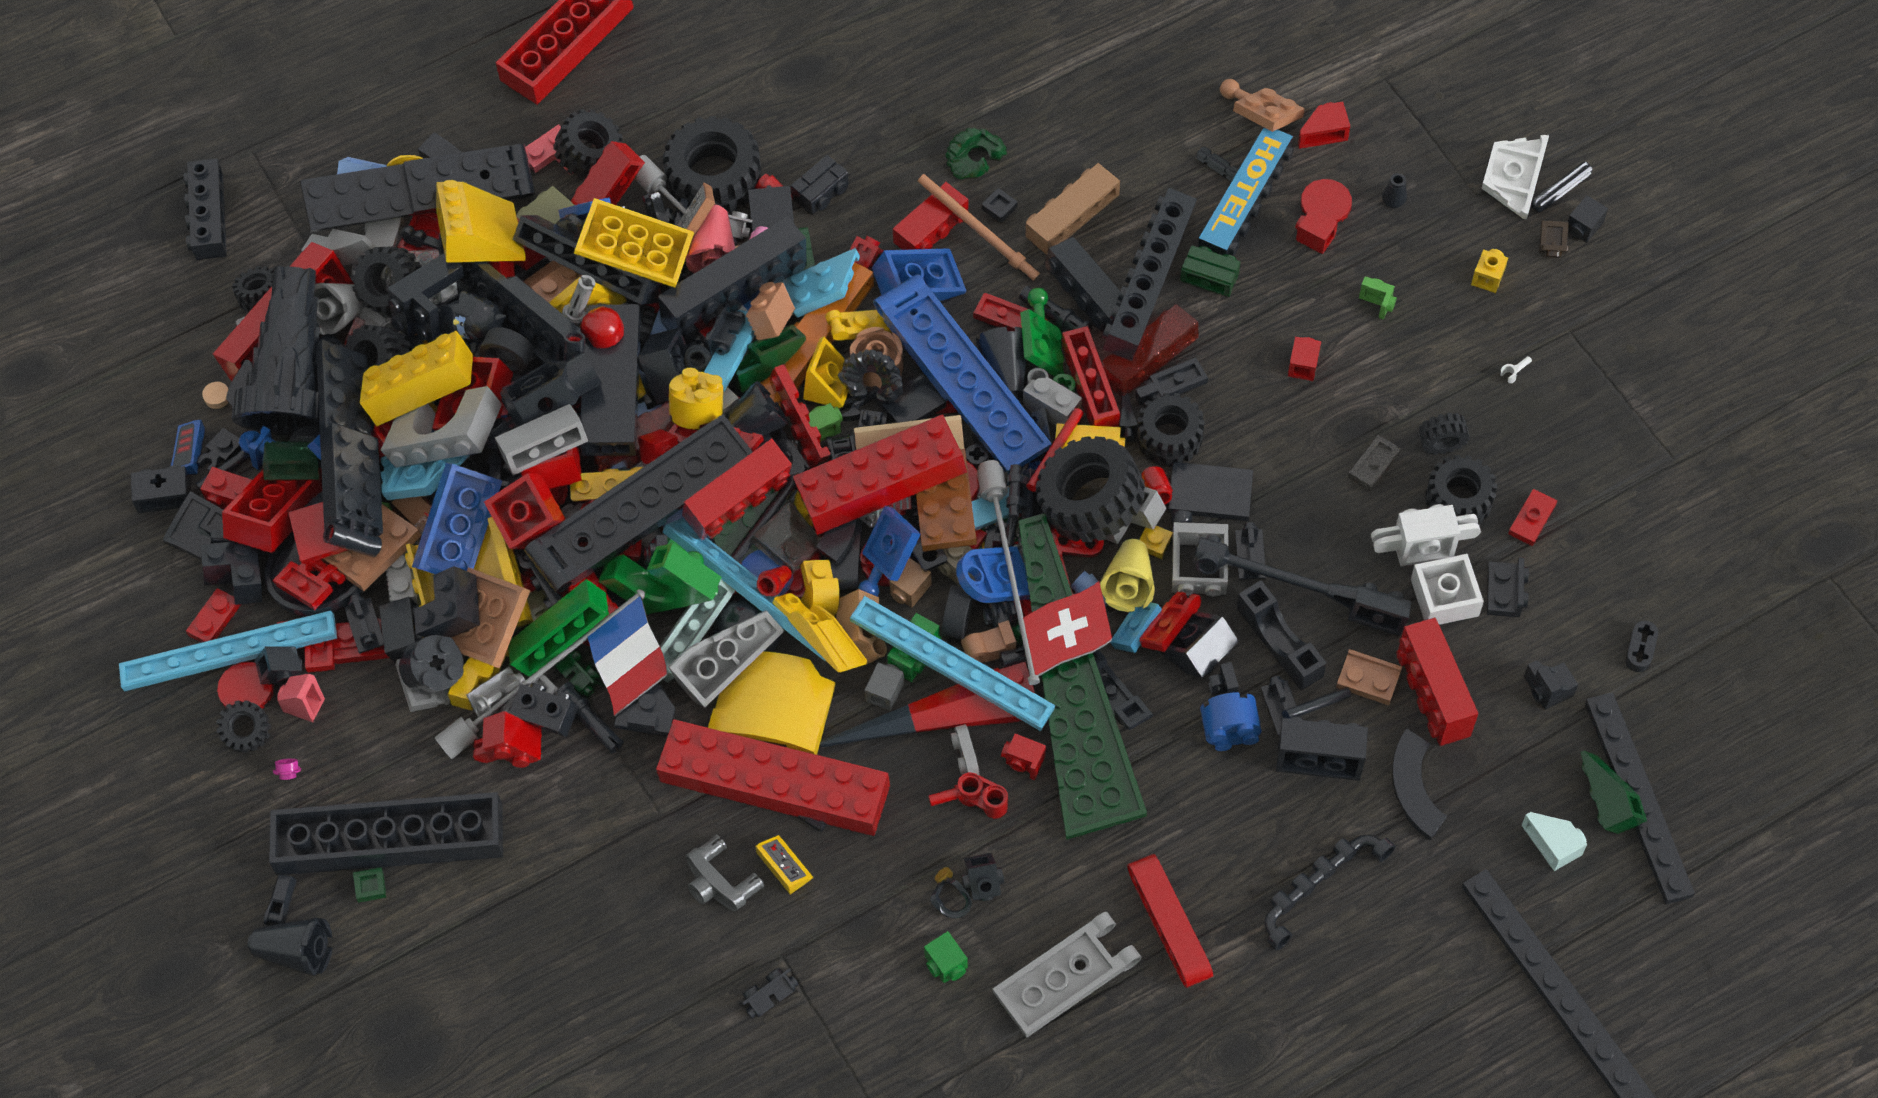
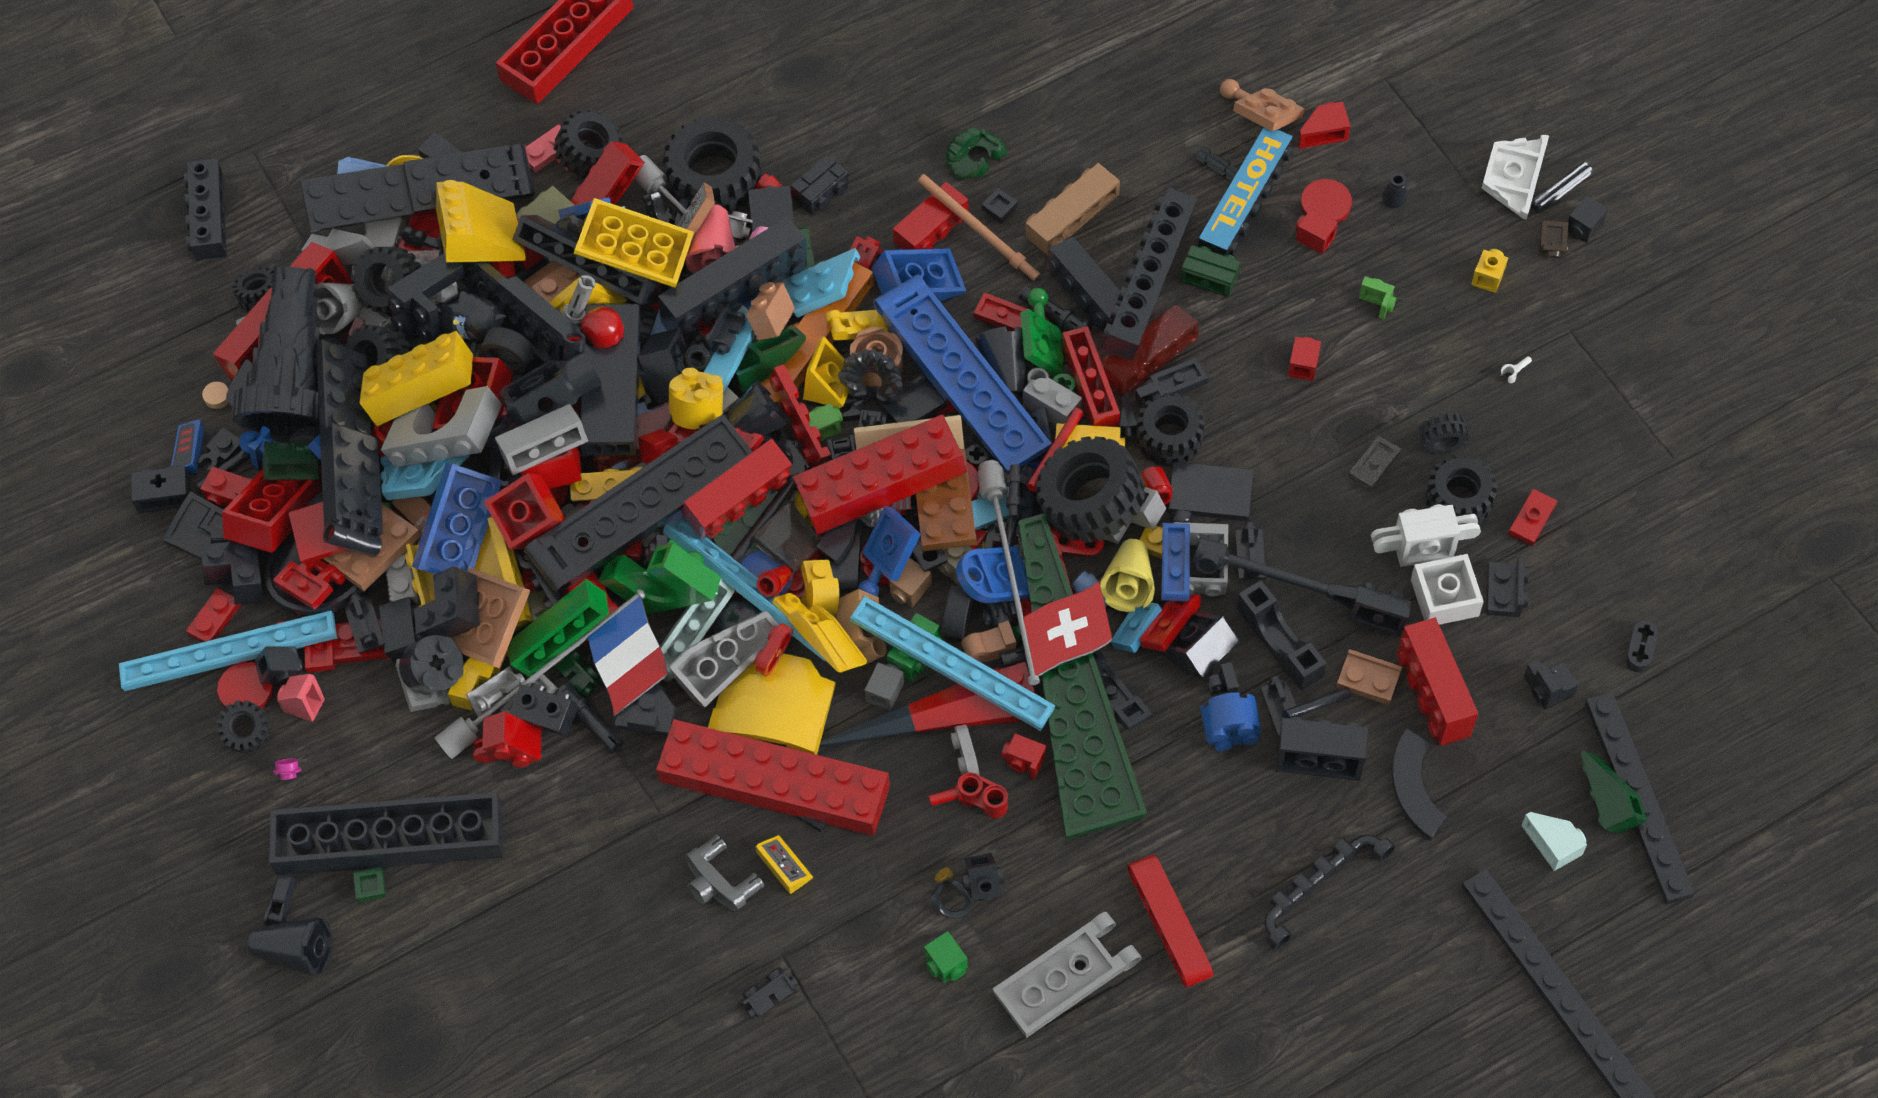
(778, 641): none -> red plate
(1175, 562): none -> blue tile

